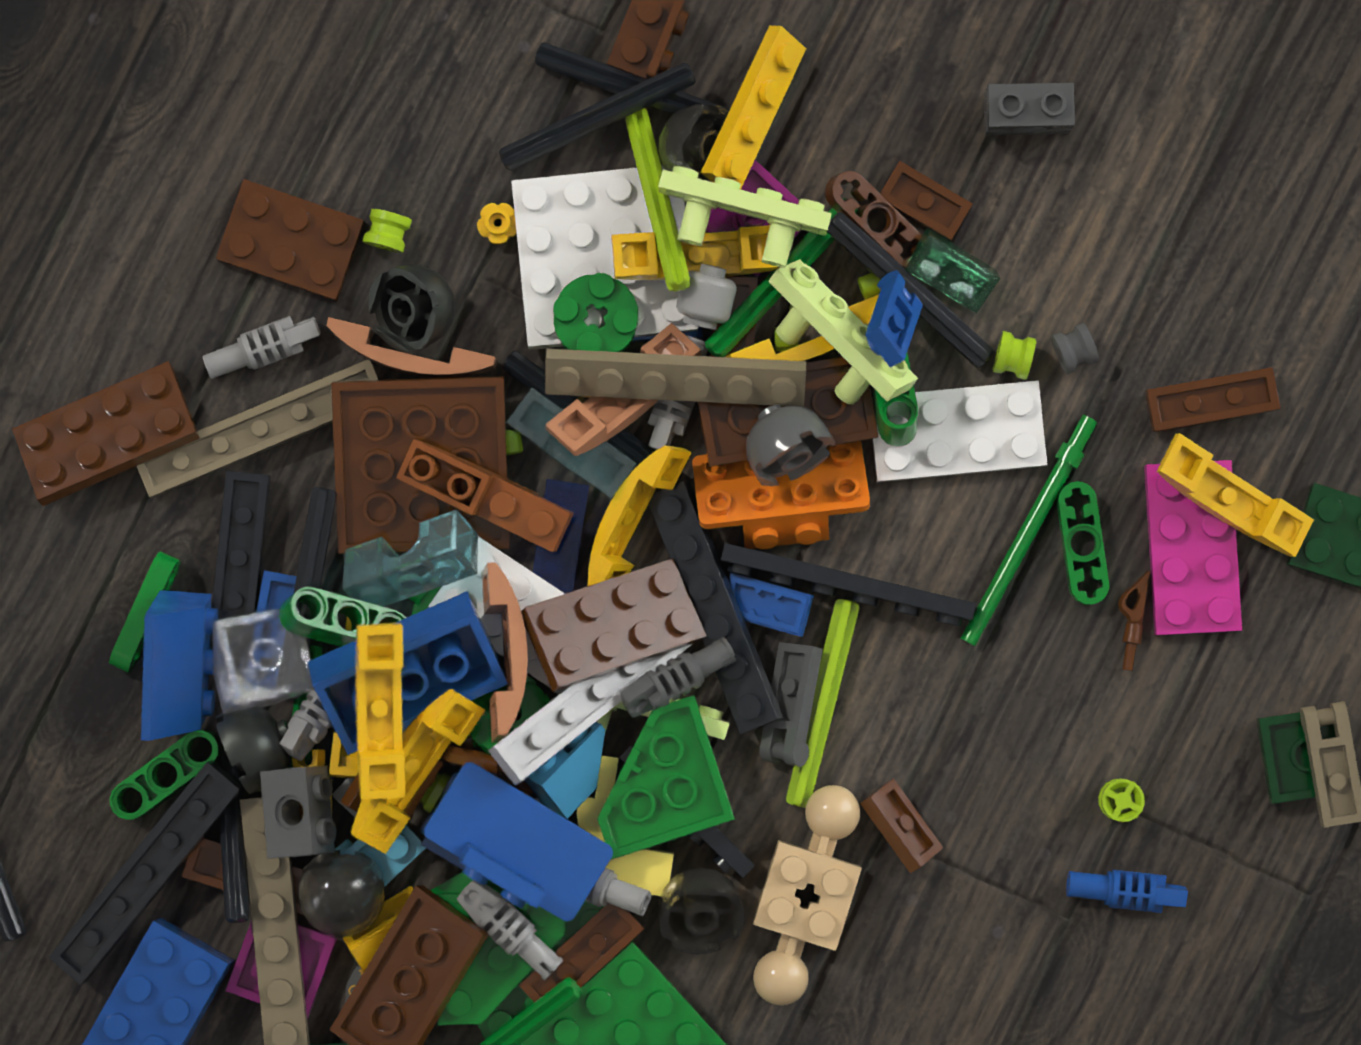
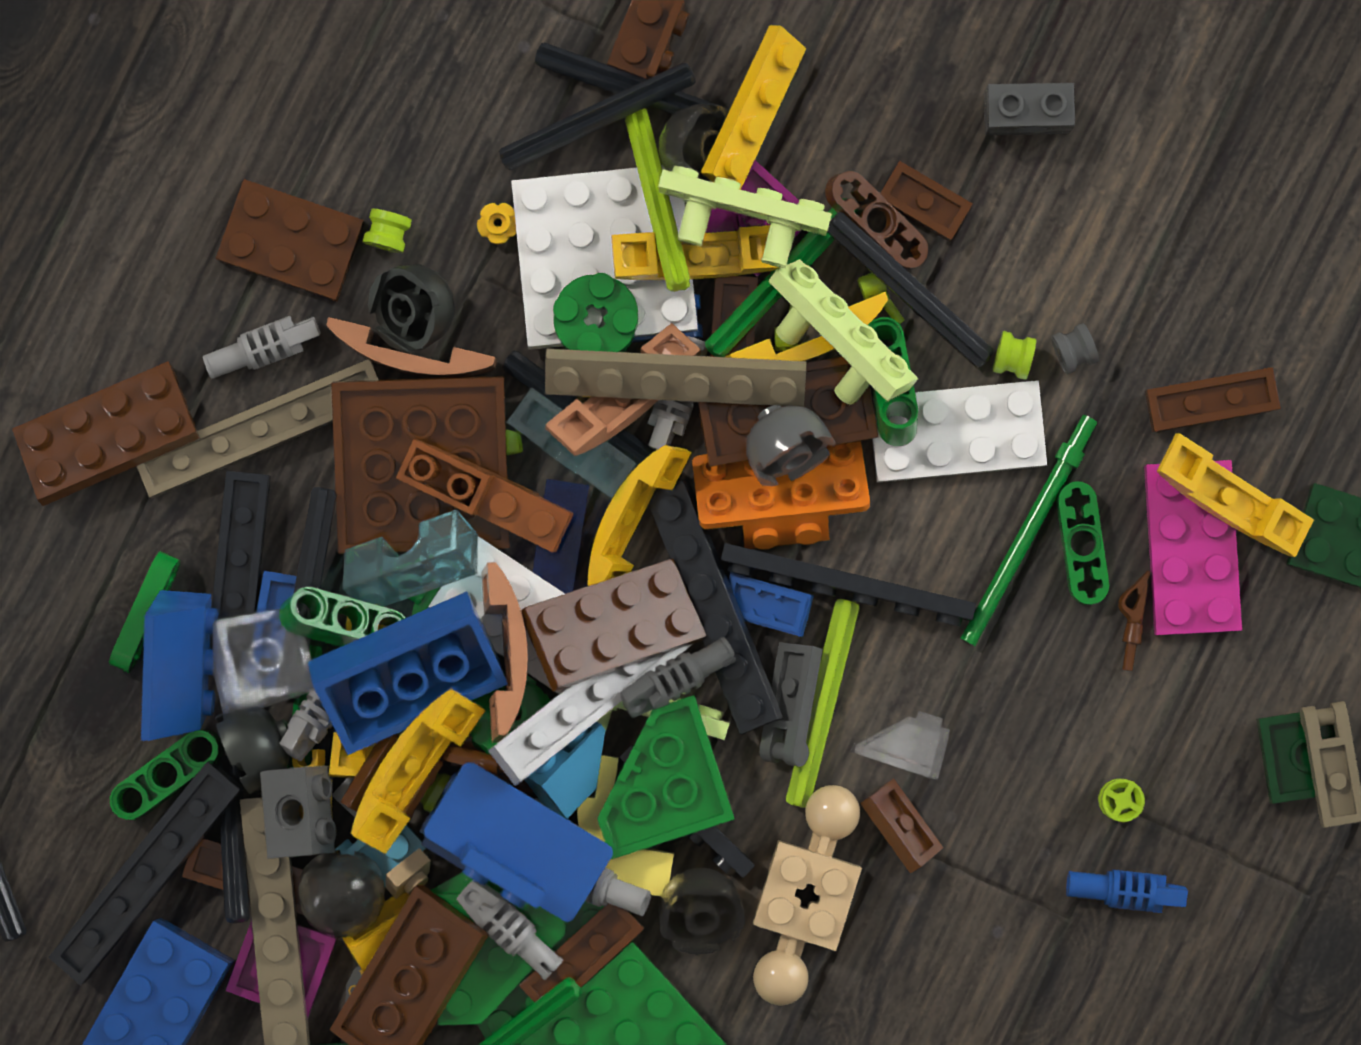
(379, 711): yellow slope -> none
(408, 874): none -> tan plate
(707, 298): light grey head -> none
(893, 319): blue plate -> none
(908, 744): none -> clear slope
(952, 270): clear green slope -> none

